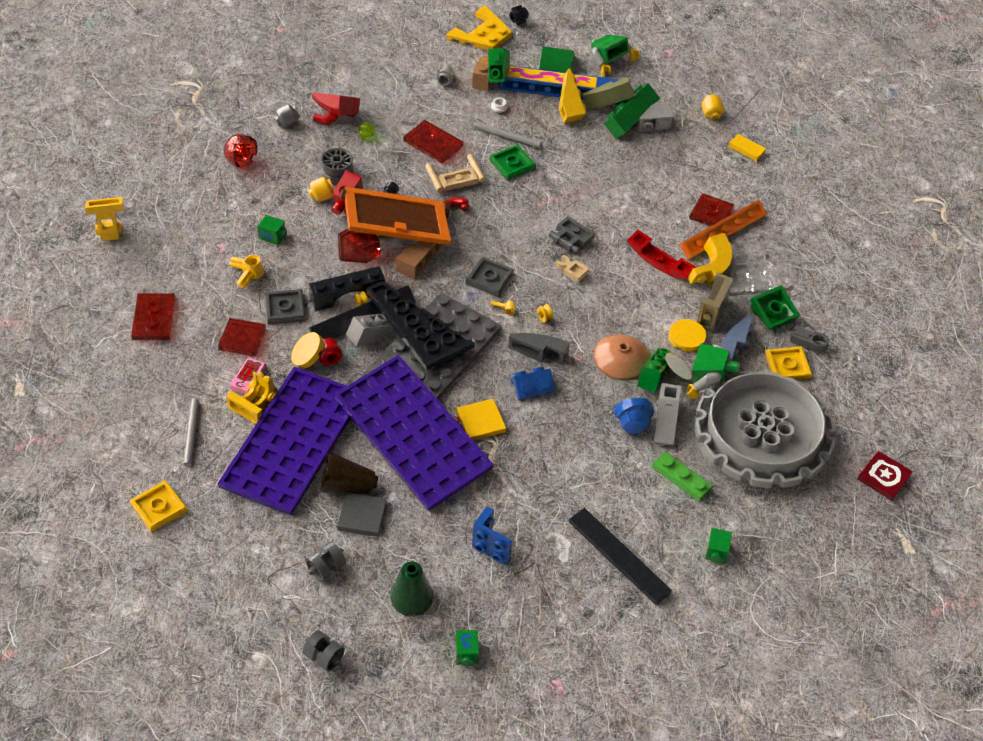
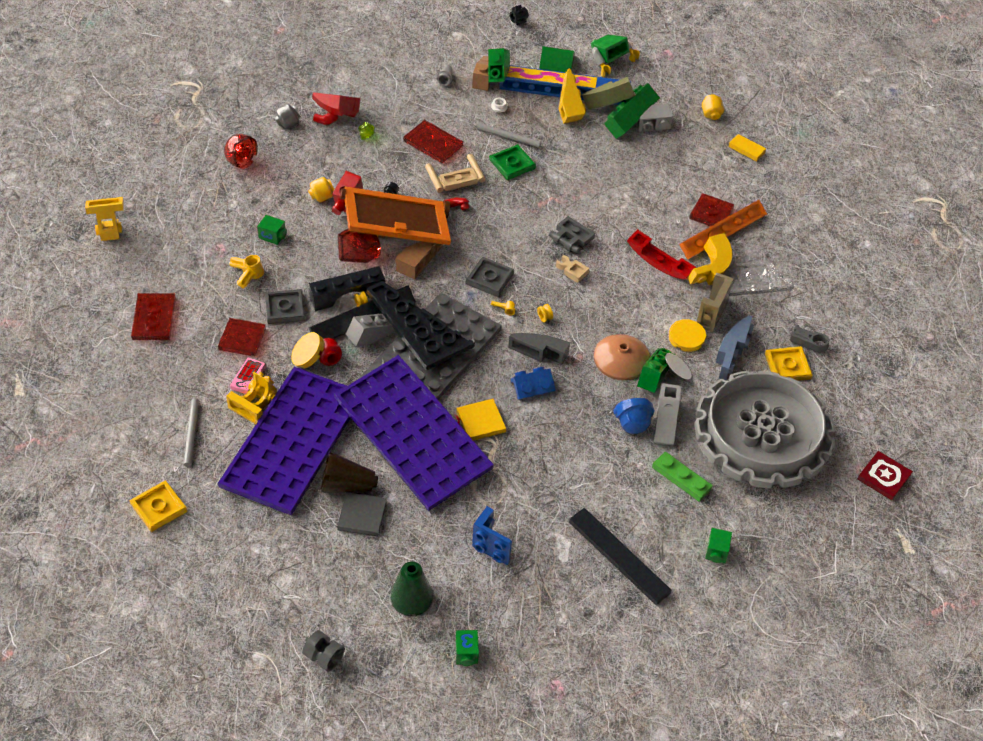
(323, 563): dark grey wheel -> none
(335, 163): dark grey wheel -> none
(487, 35): yellow wing -> none
(710, 367): green torso -> none
(774, 308): green slope -> none

